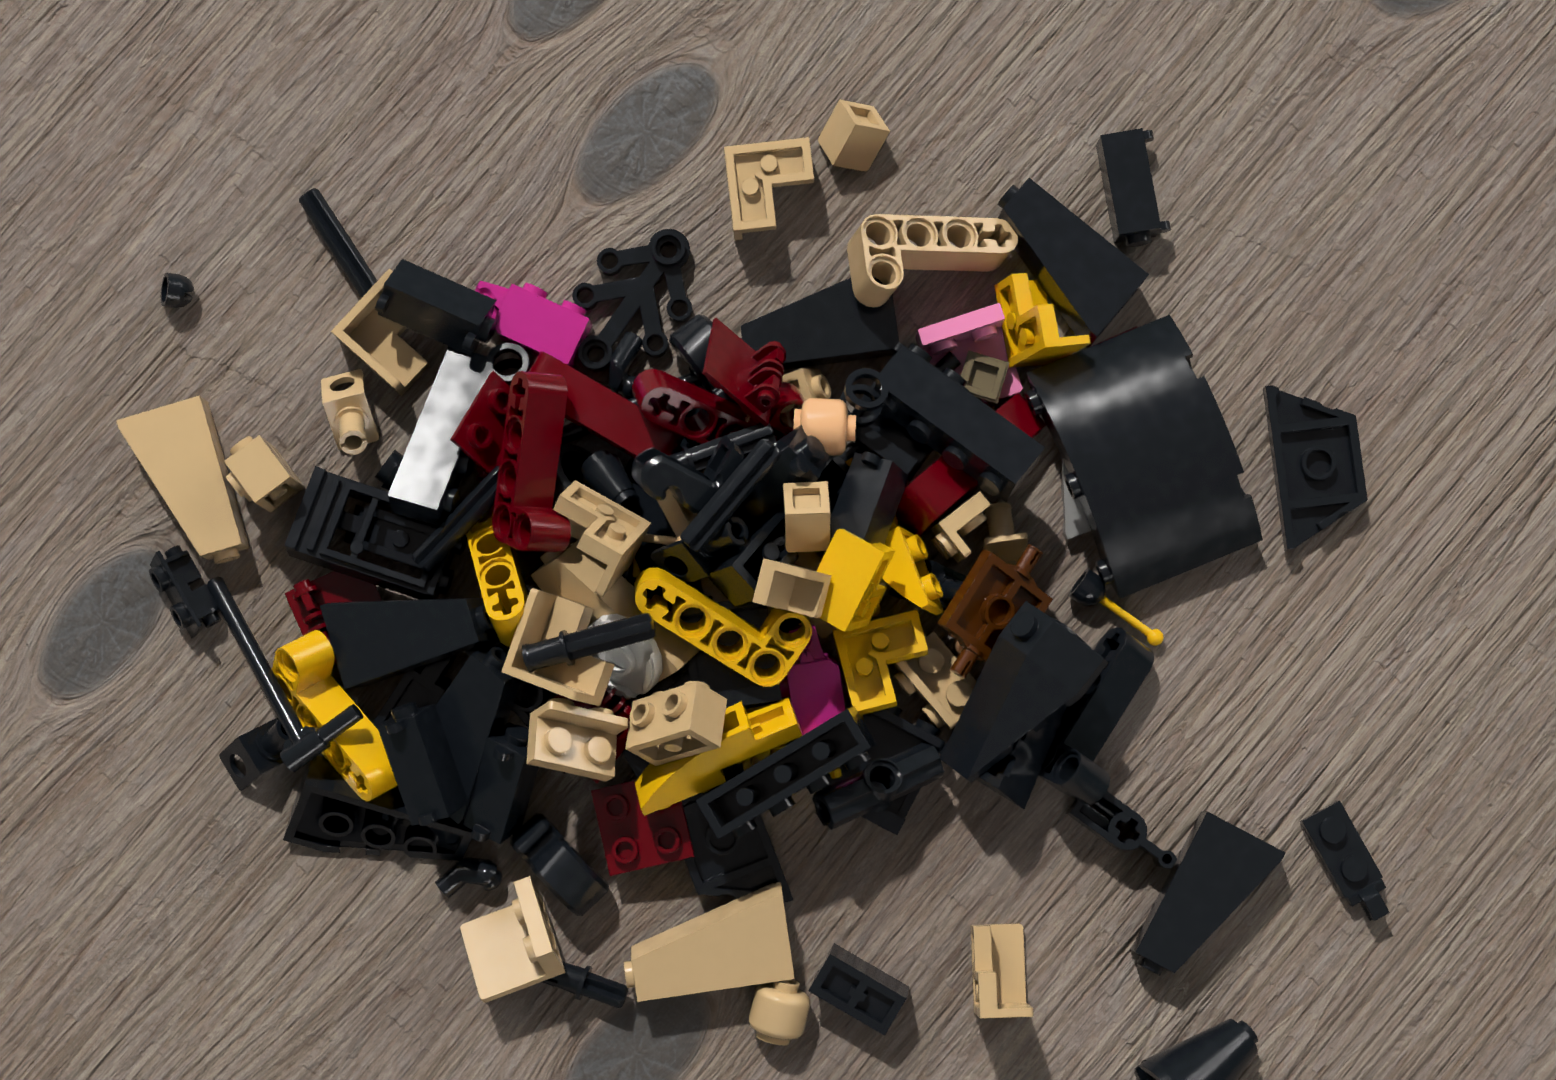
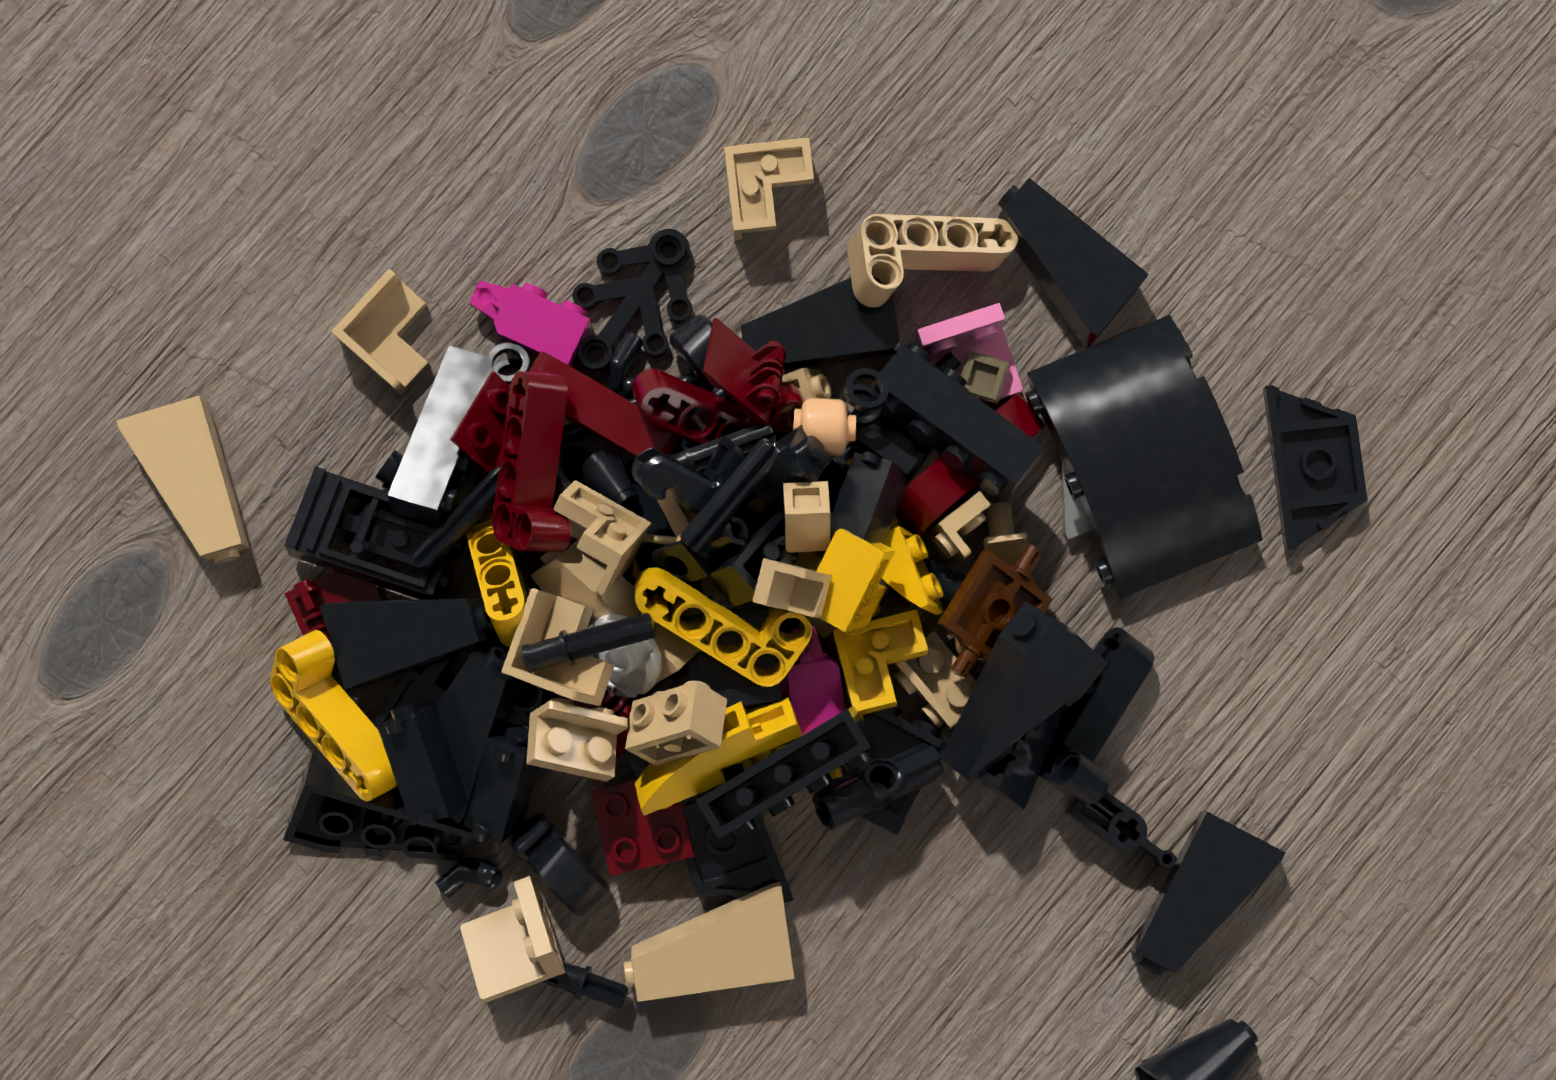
(173, 577): black hinge -> none
(174, 289): black hinge -> none
(258, 750): black bracket -> none
(261, 473): tan brick -> none
(302, 743): black bar -> none
(338, 241): black axle -> none
(349, 412): tan bracket -> none
(437, 307): black brick -> none
(779, 1012): tan head -> none
(853, 135): tan panel -> none
(859, 989): black hinge -> none
(999, 971): tan panel -> none
(1031, 324): yellow panel -> none
(1091, 591): hinge -> none
(1129, 187): black brick -> none
(1346, 859): black hinge -> none

